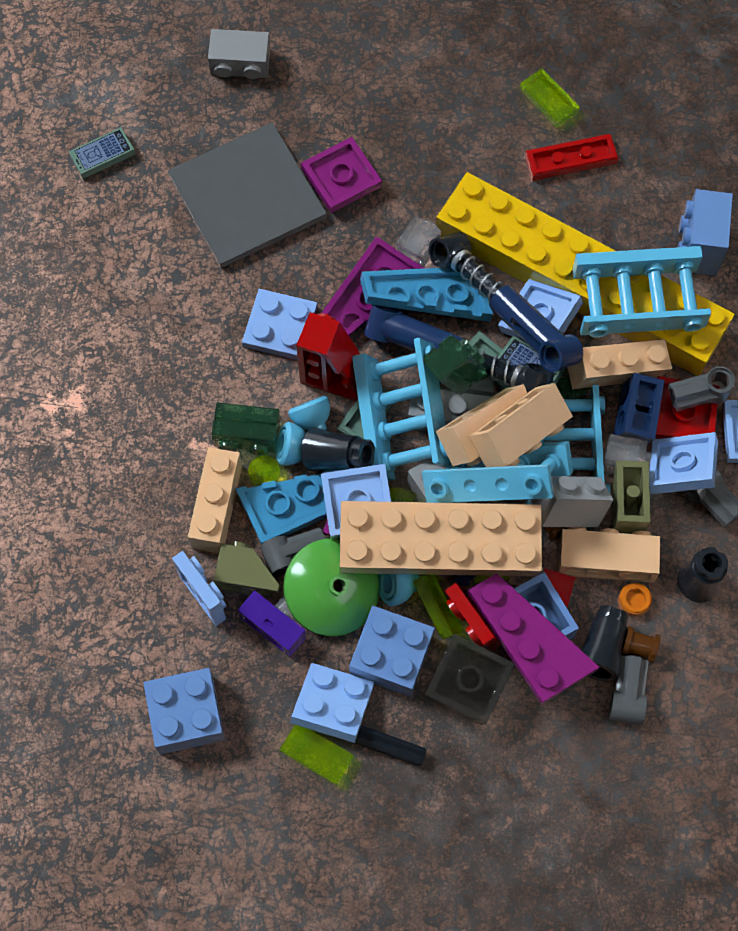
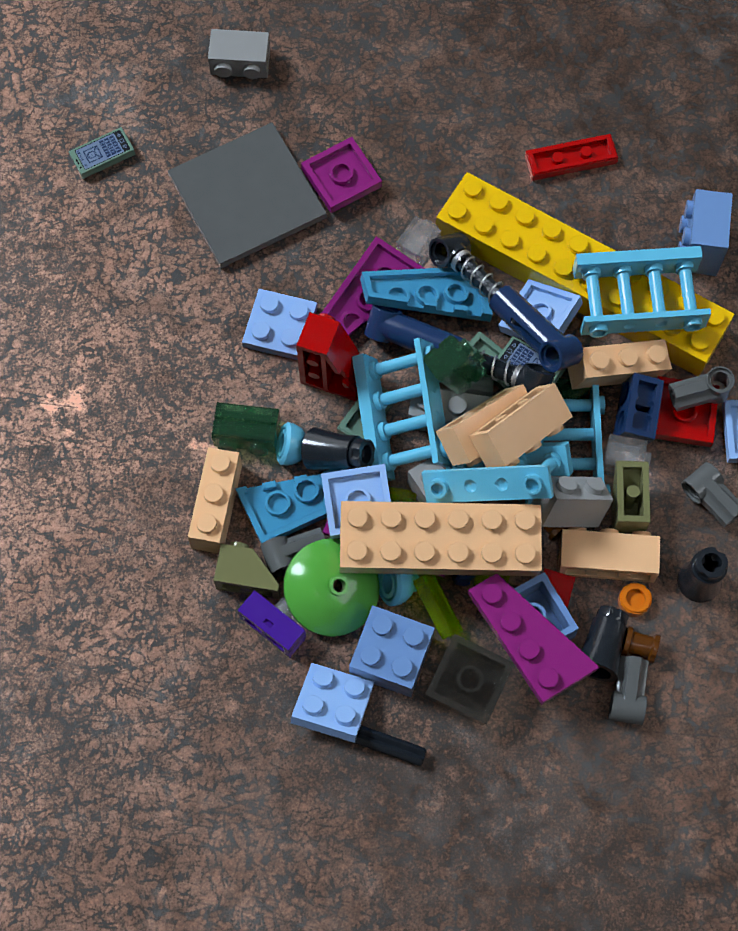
(183, 711): medium blue brick -> none
(206, 594): light blue plate -> none
(263, 470): clear neon green tile -> none
(311, 413): medium azure brick -> none
(316, 753): clear neon green tile -> none
(465, 609): red plate -> none
(549, 97): clear neon green tile -> none
(683, 463): light blue plate -> none

